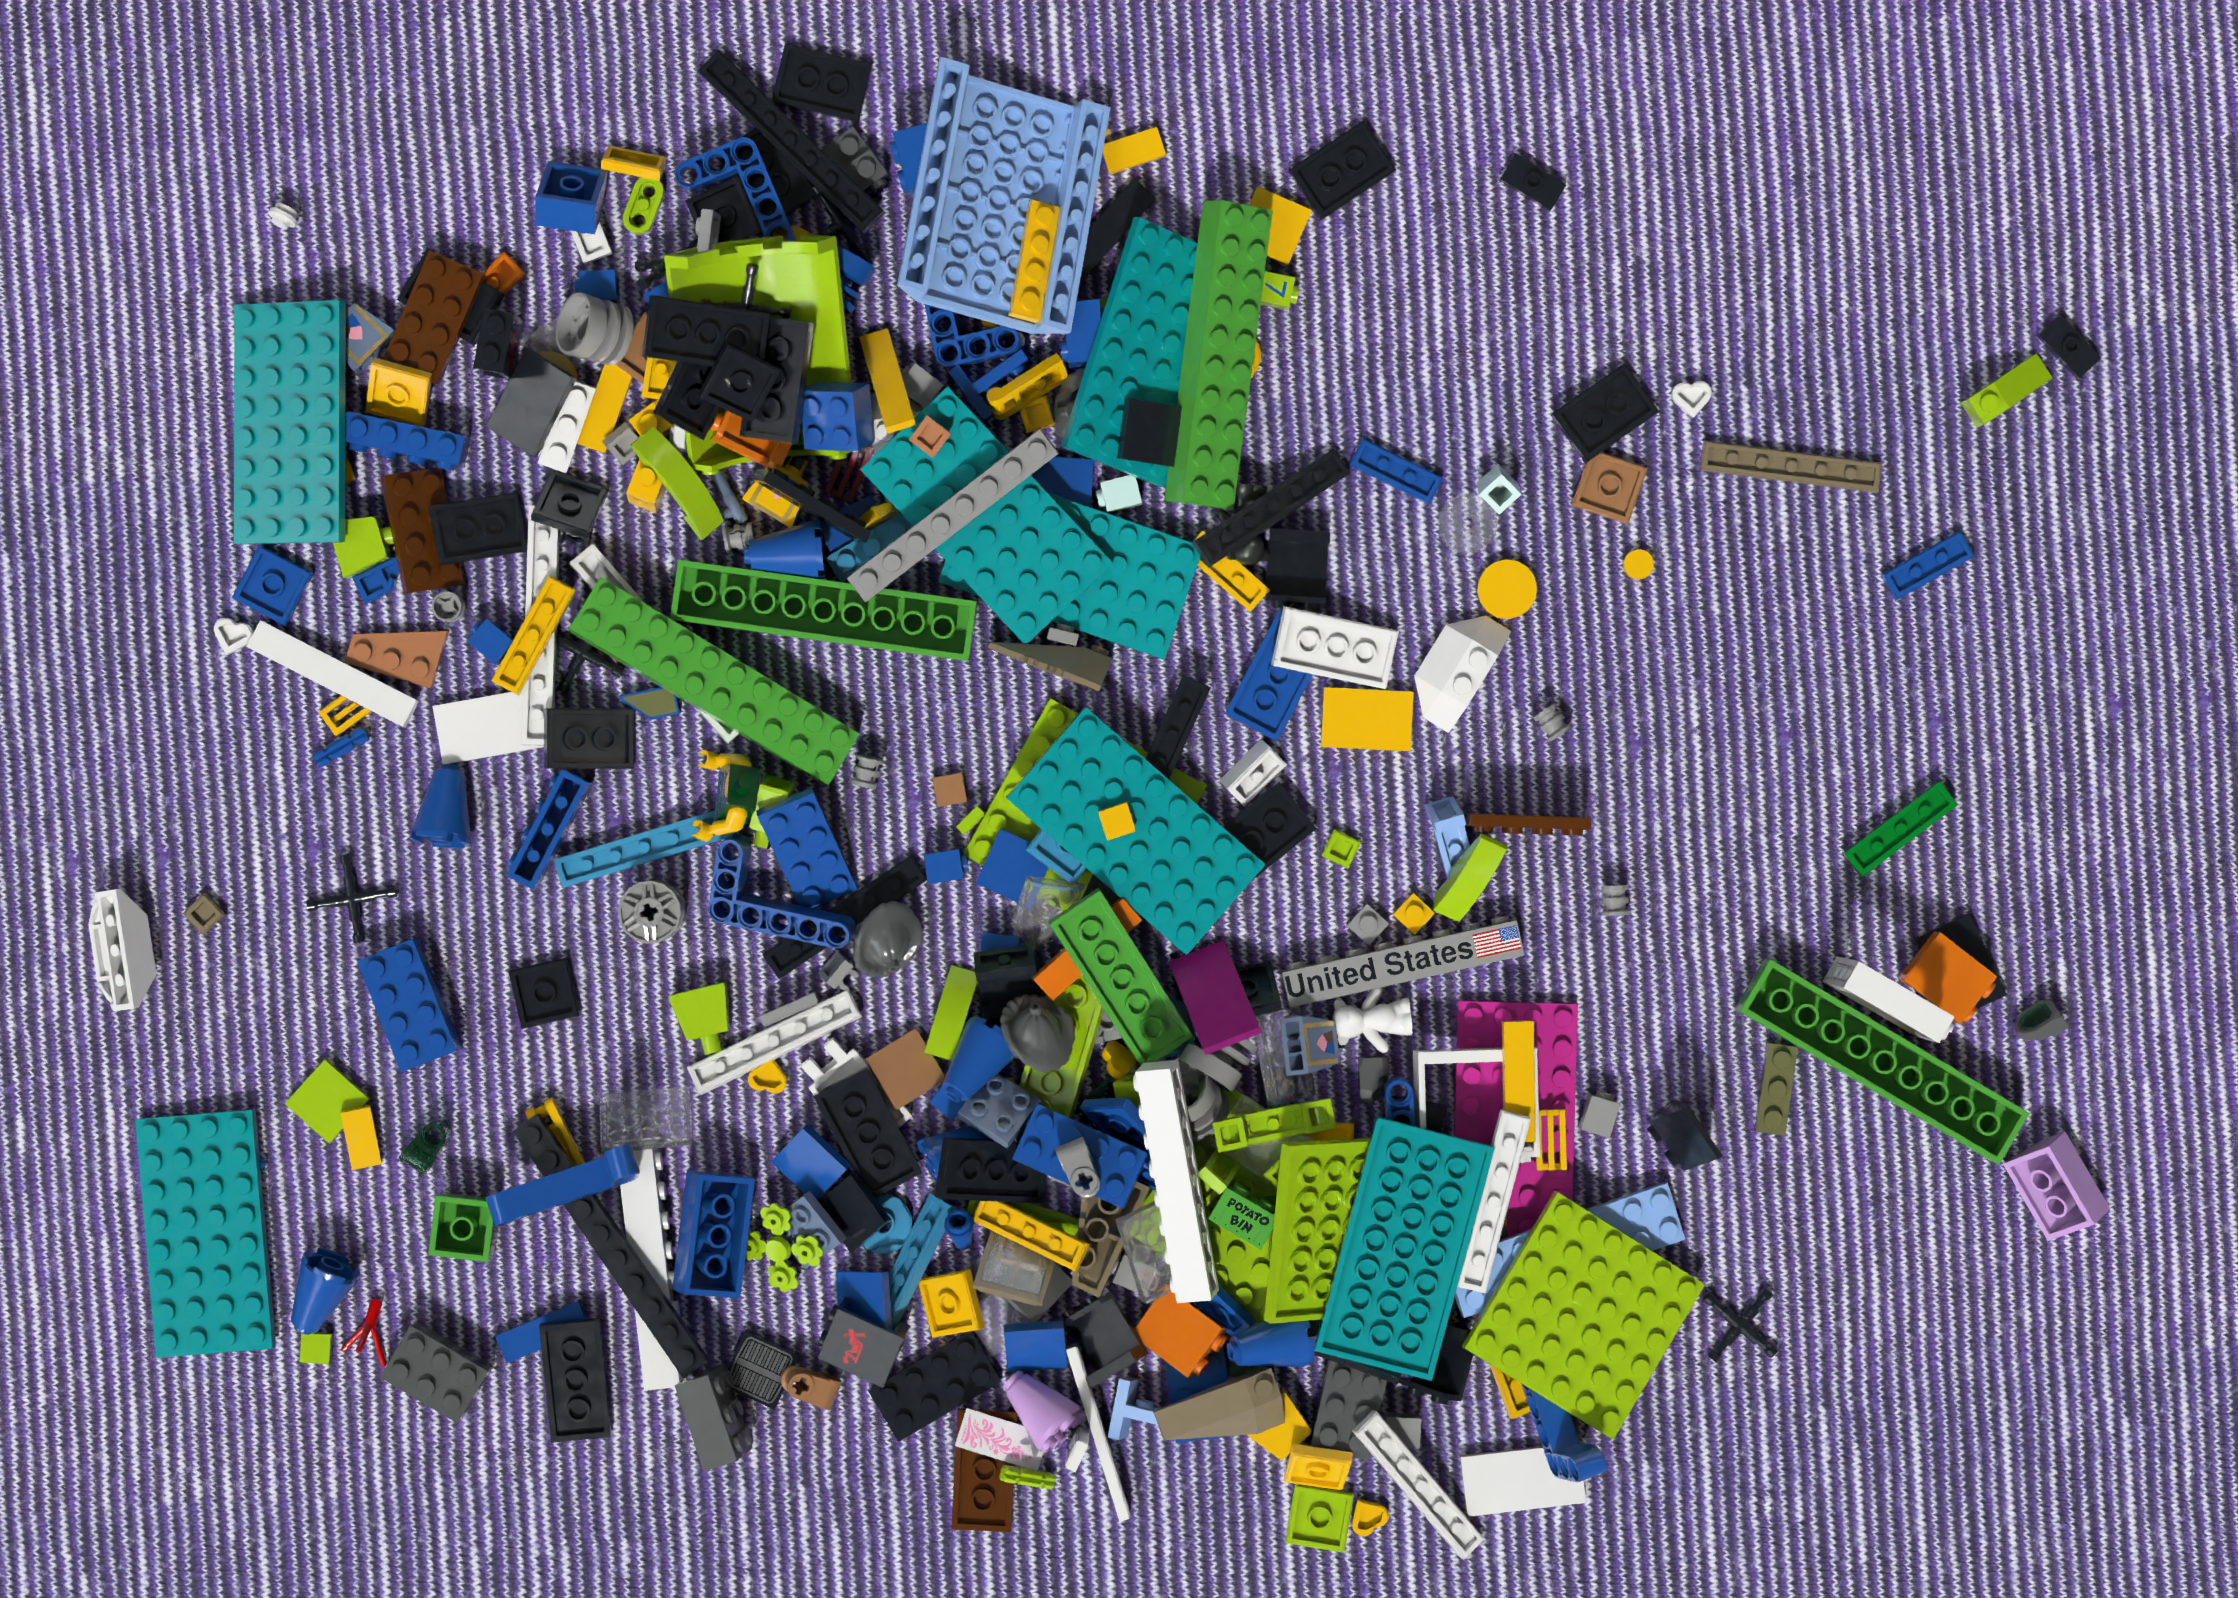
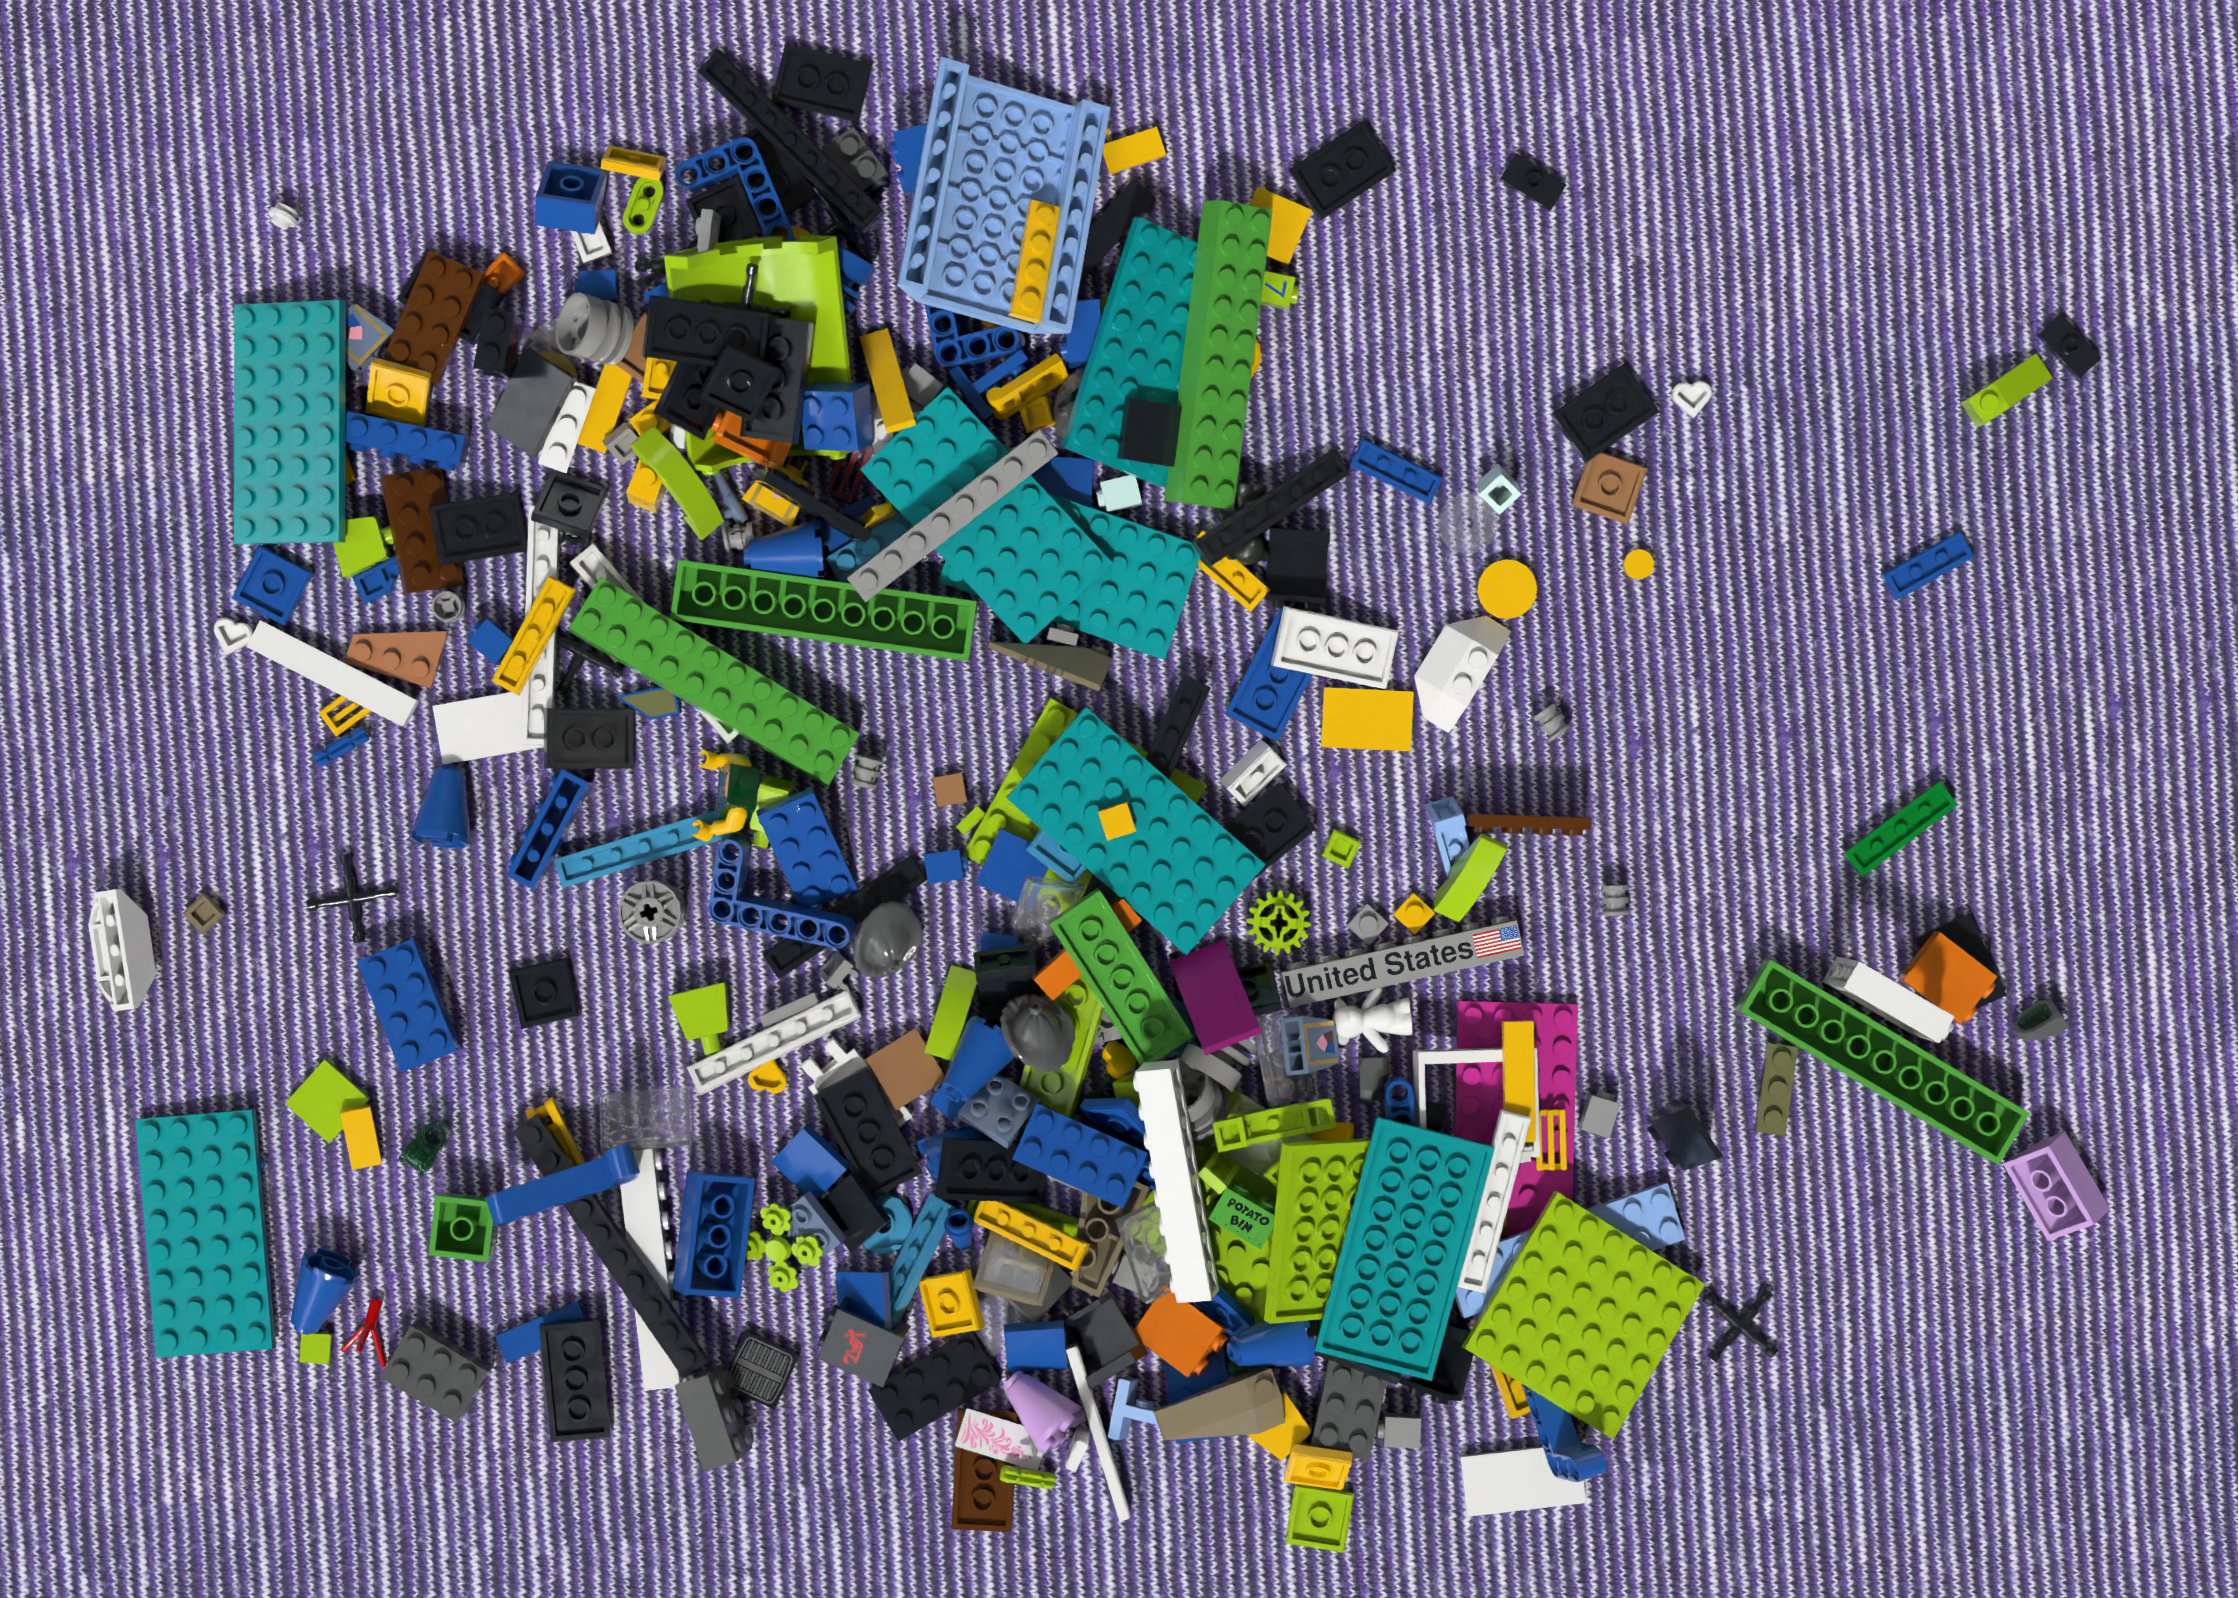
(815, 1387): medium nougat piece -> none
(930, 436): nougat plate -> none
(1076, 1163): light grey piece -> none
(1264, 921): none -> lime gear
(1368, 1516): yellow tile -> none
(1418, 1484): white tile -> none
(1790, 466): dark tan tile -> none

